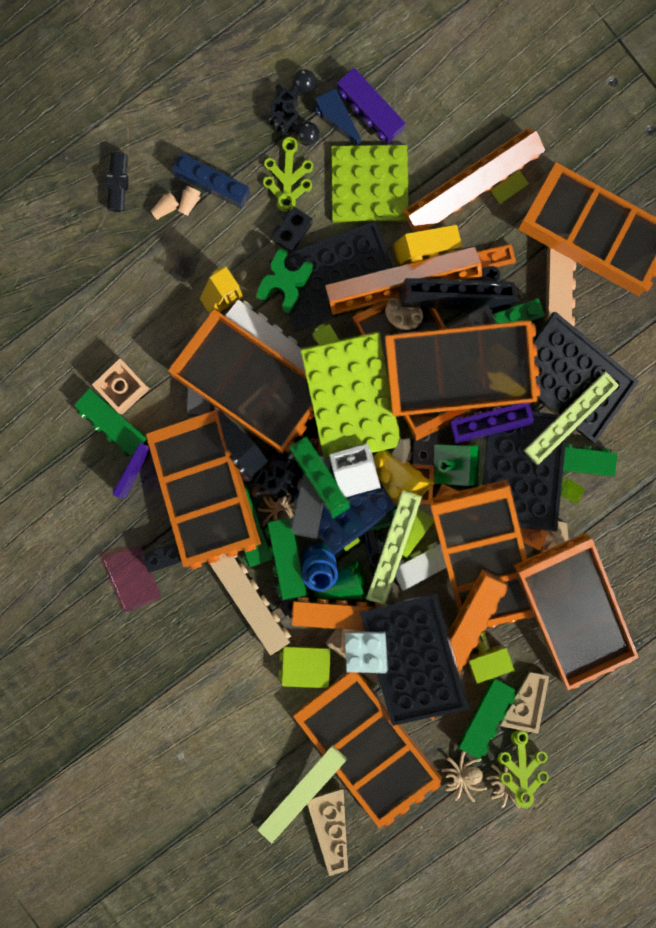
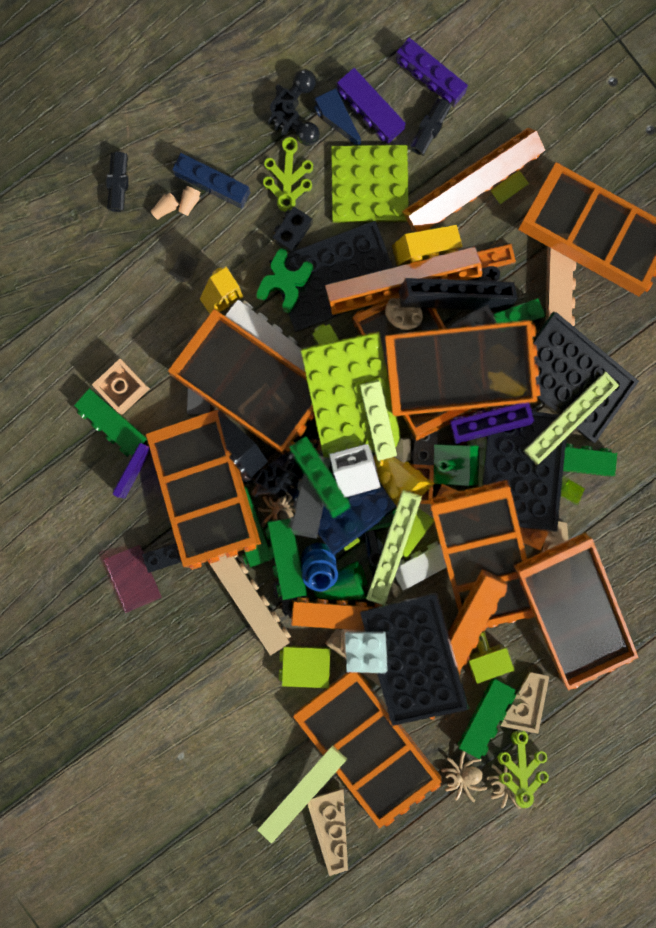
(378, 420): none -> yellowish green plate
(430, 126): none -> black piece
(431, 72): none -> dark purple brick

